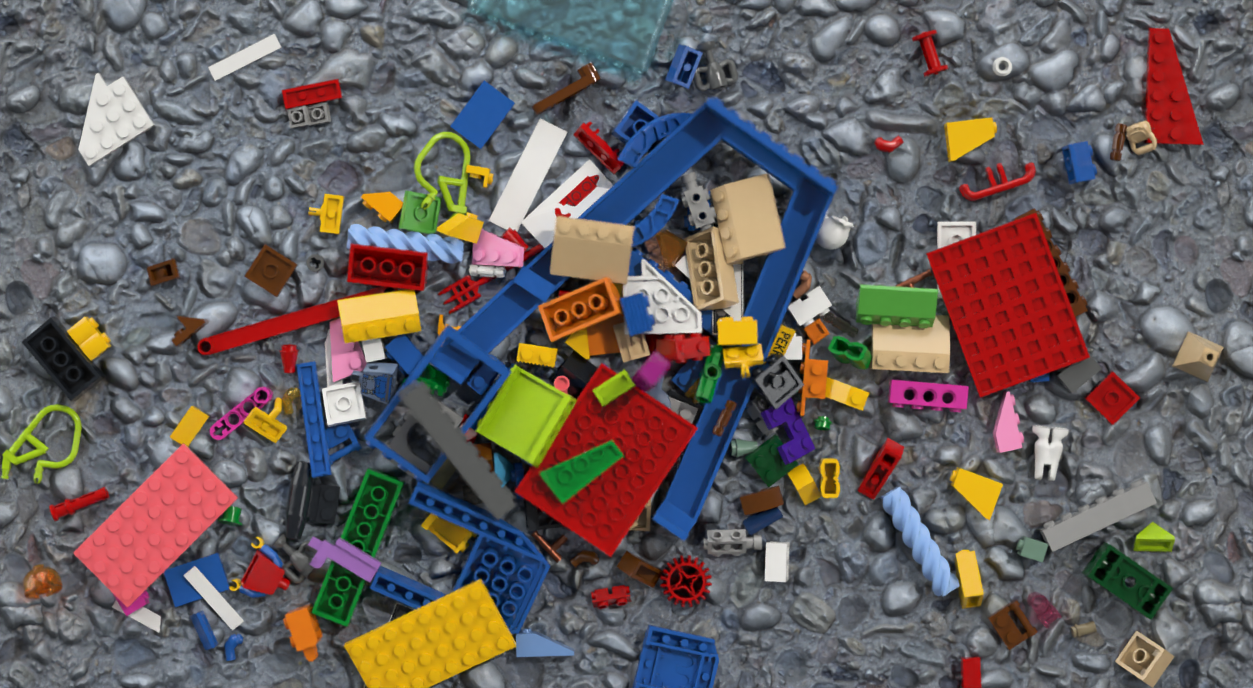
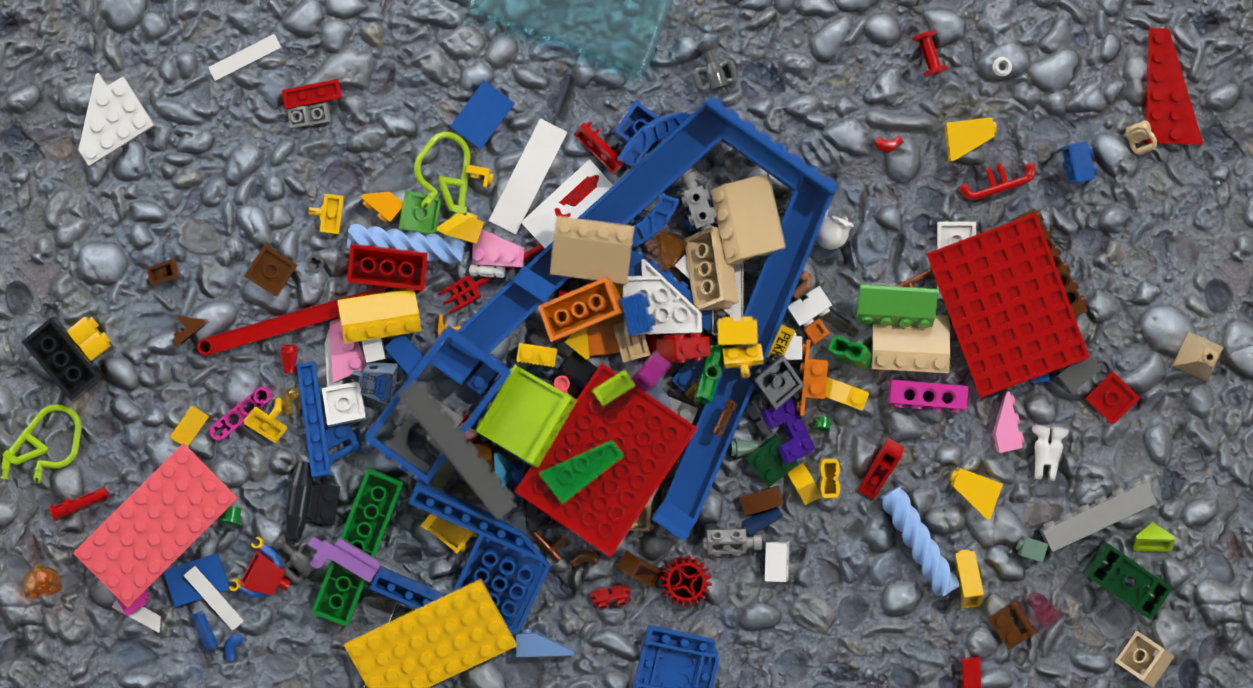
(304, 630): orange hinge -> none
(433, 380): green piece -> none
(513, 236): red cone -> none
(588, 77): reddish brown beam -> none
(683, 66): blue brick -> none
(1083, 629): dark tan pin -> none
(1118, 142): reddish brown axle -> none

